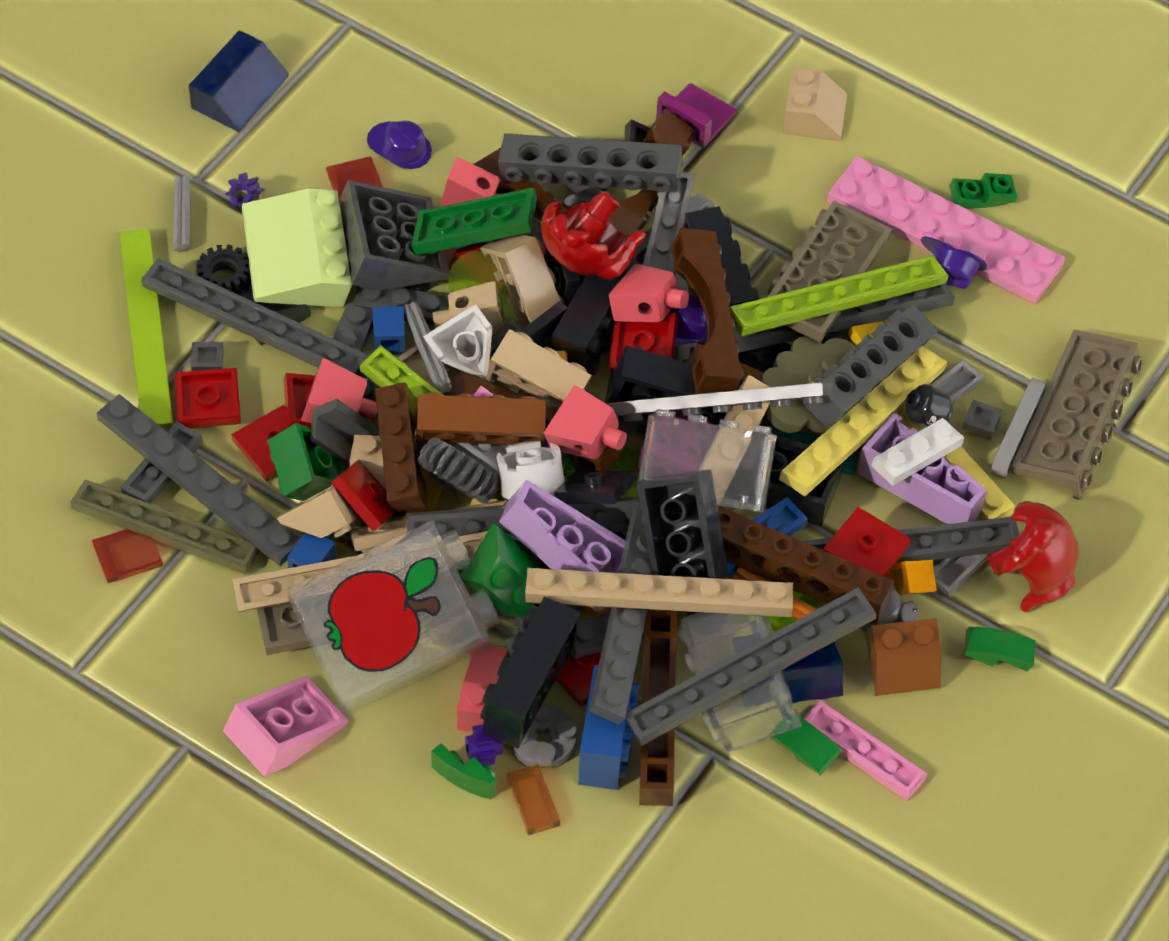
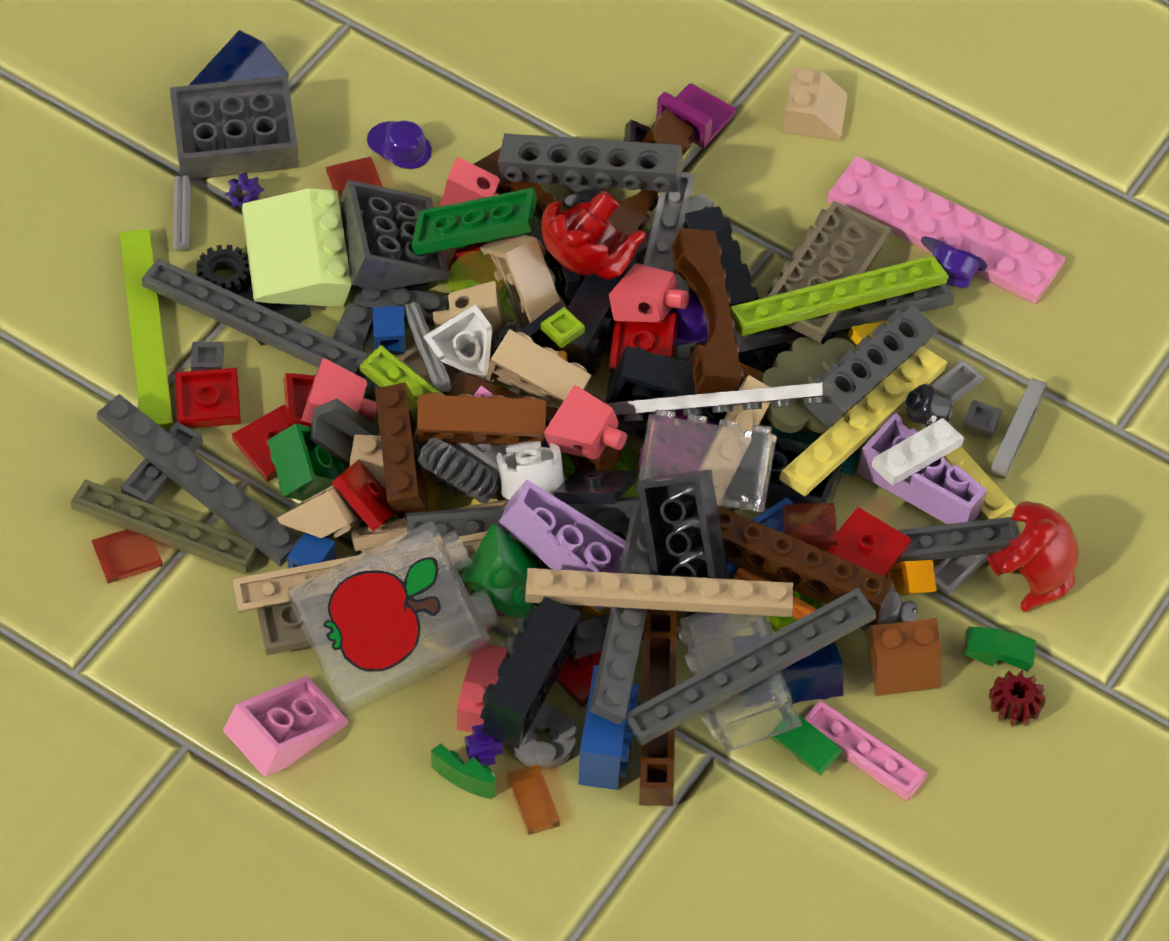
(234, 127): none -> flat silver slope
(562, 327): none -> lime tile
(811, 524): none -> clear red piece
(984, 193): green slope -> none
(1017, 698): none -> dark red gear
(1078, 411): dark tan bracket -> none

